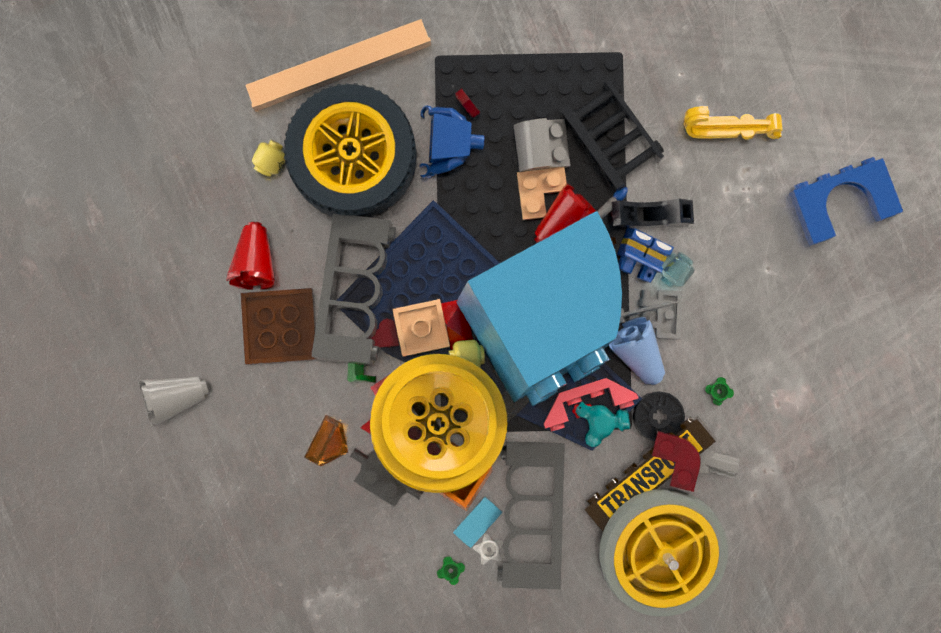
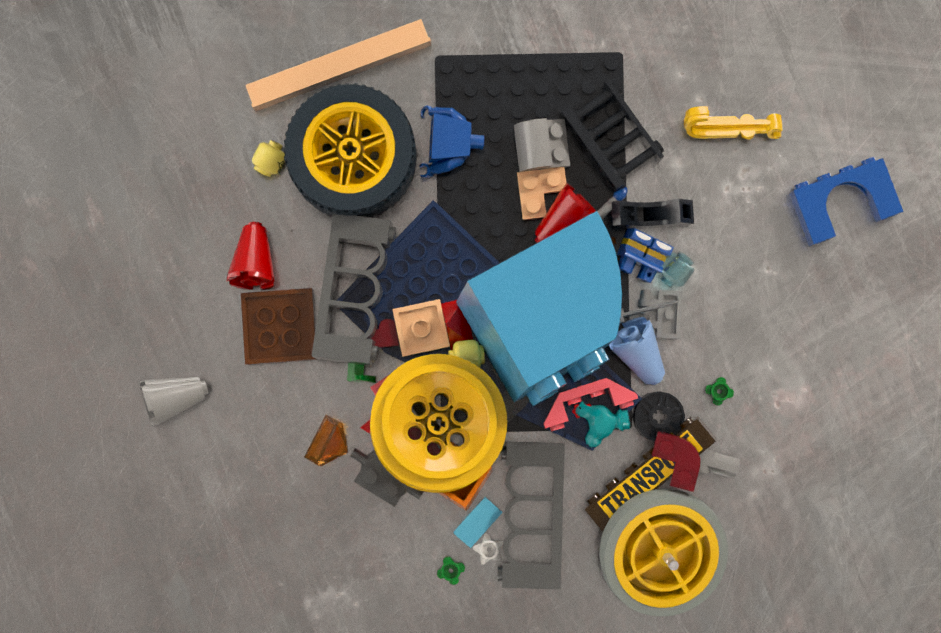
(467, 103): dark red tile -> none

